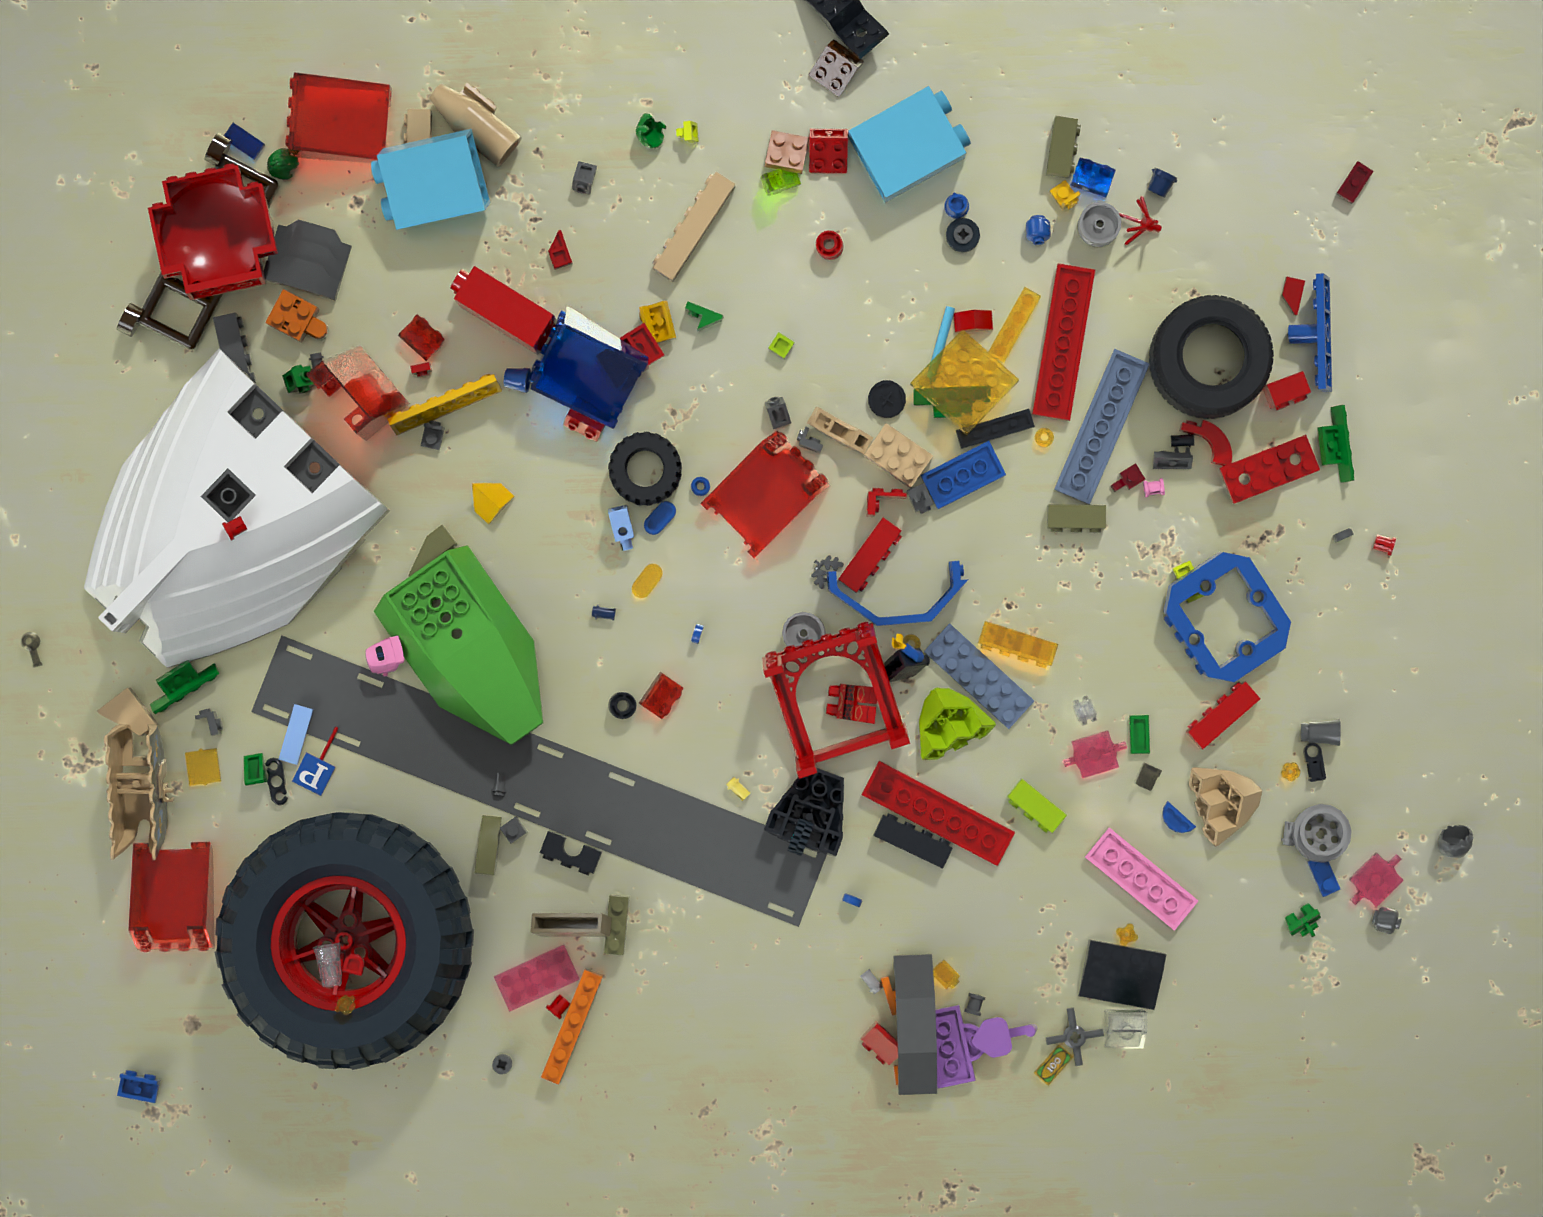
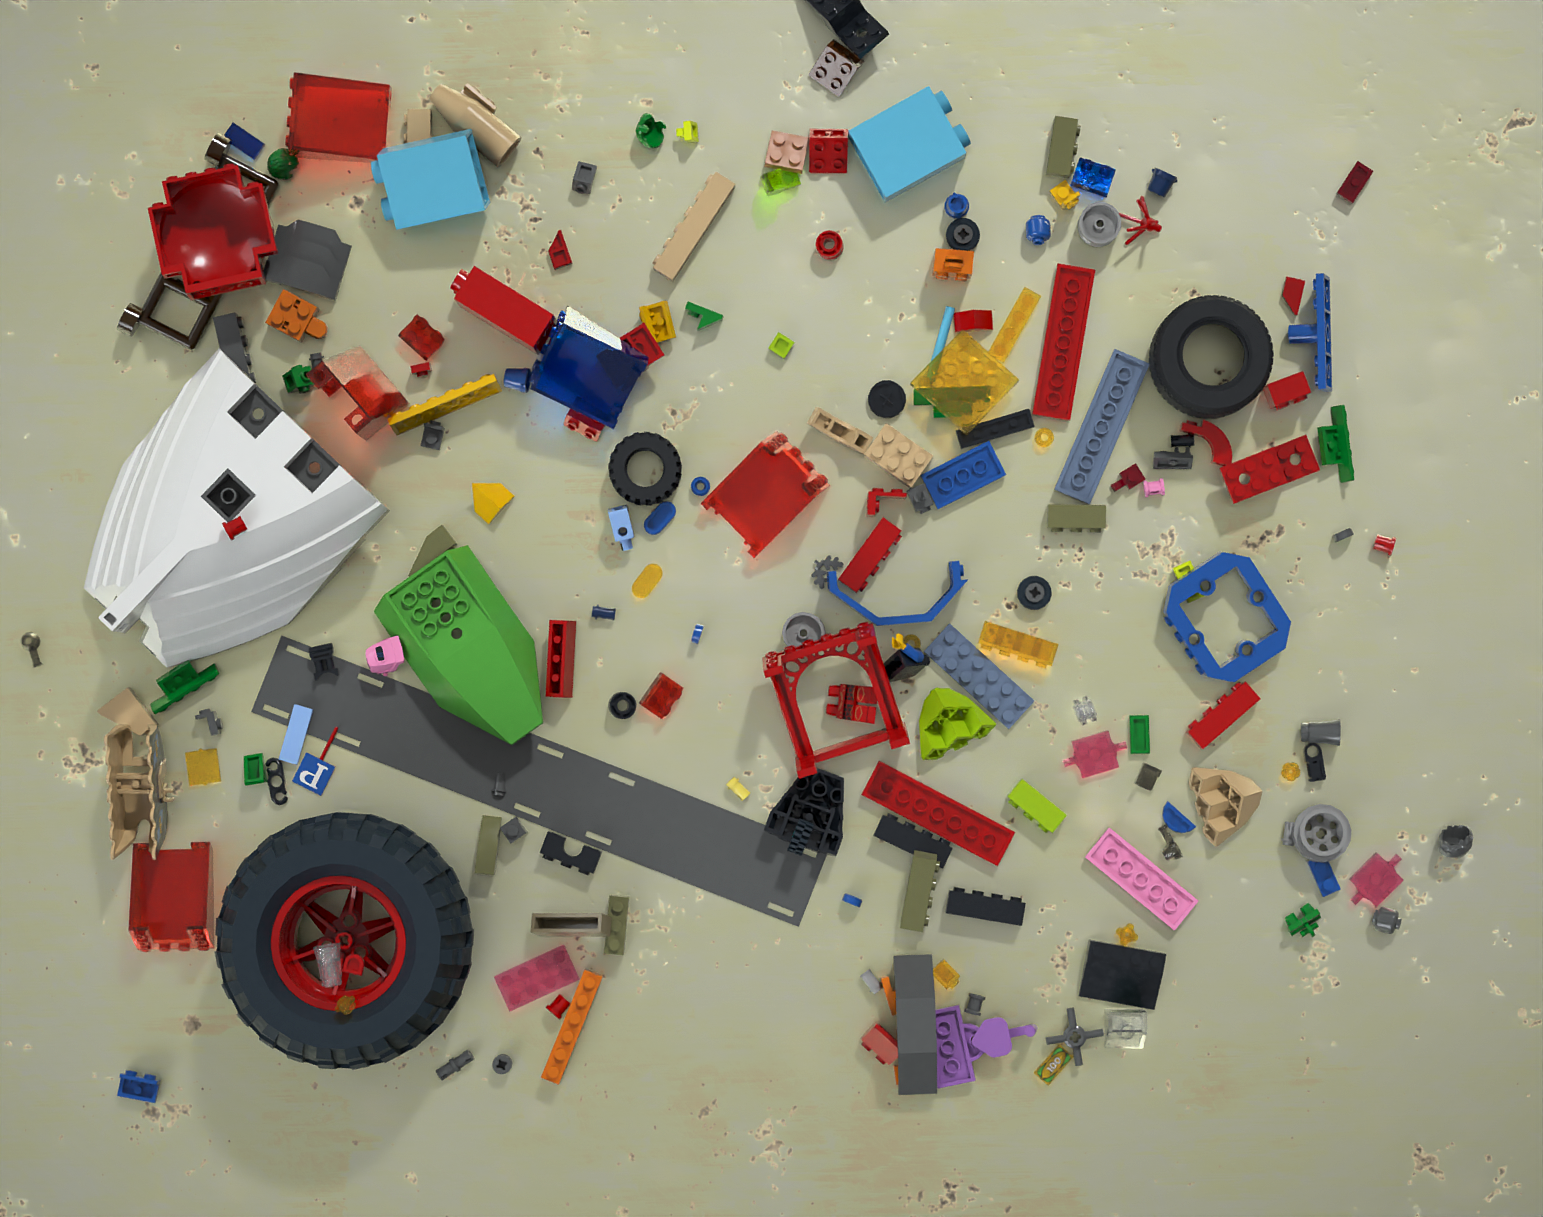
(323, 652): none -> black piece
(455, 1064): none -> dark grey pin
(560, 658): none -> red brick
(777, 412): dark grey bracket -> none
(811, 444): dark grey bracket -> none
(918, 891): none -> olive brick
(952, 264): none -> orange brick
(985, 907): none -> black brick
(1034, 592): none -> black wheel
(1171, 850): none -> clear smoke bar

